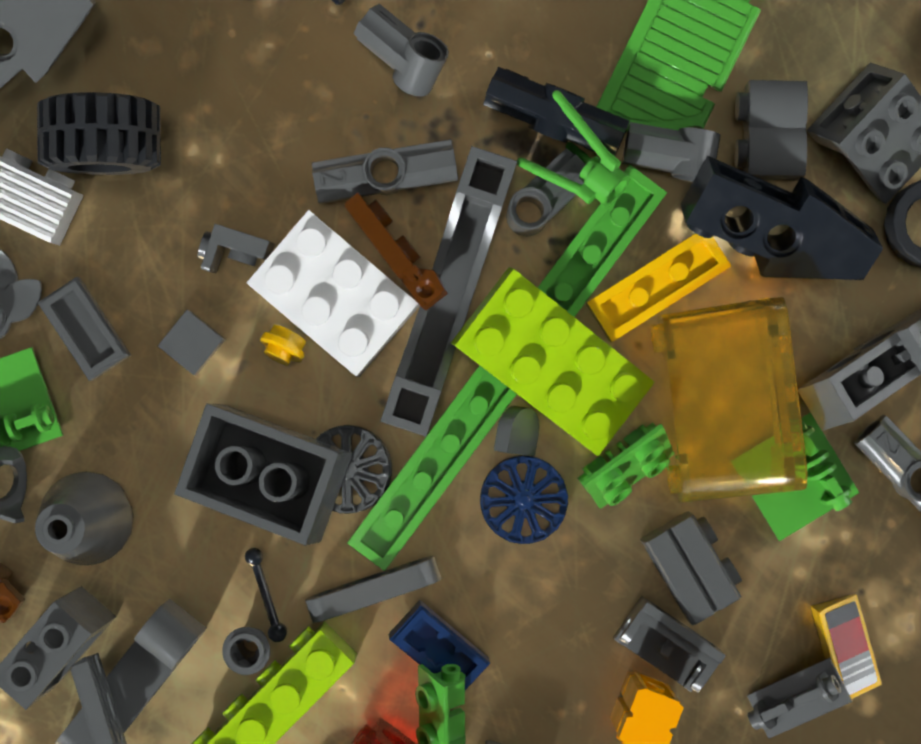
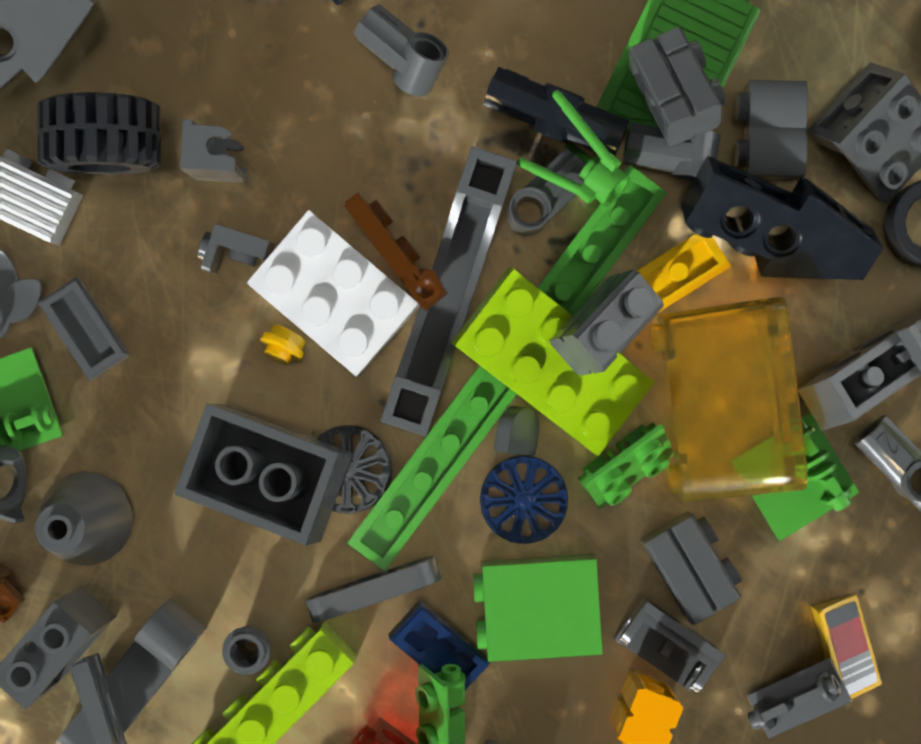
(191, 342): dark grey tile -> none
(207, 157): none -> dark grey hinge
(277, 630): black hinge -> none
(417, 167): dark grey piece -> none
(539, 608): none -> bright green brick
(606, 323): none -> dark grey brick
(676, 86): none -> dark grey brick

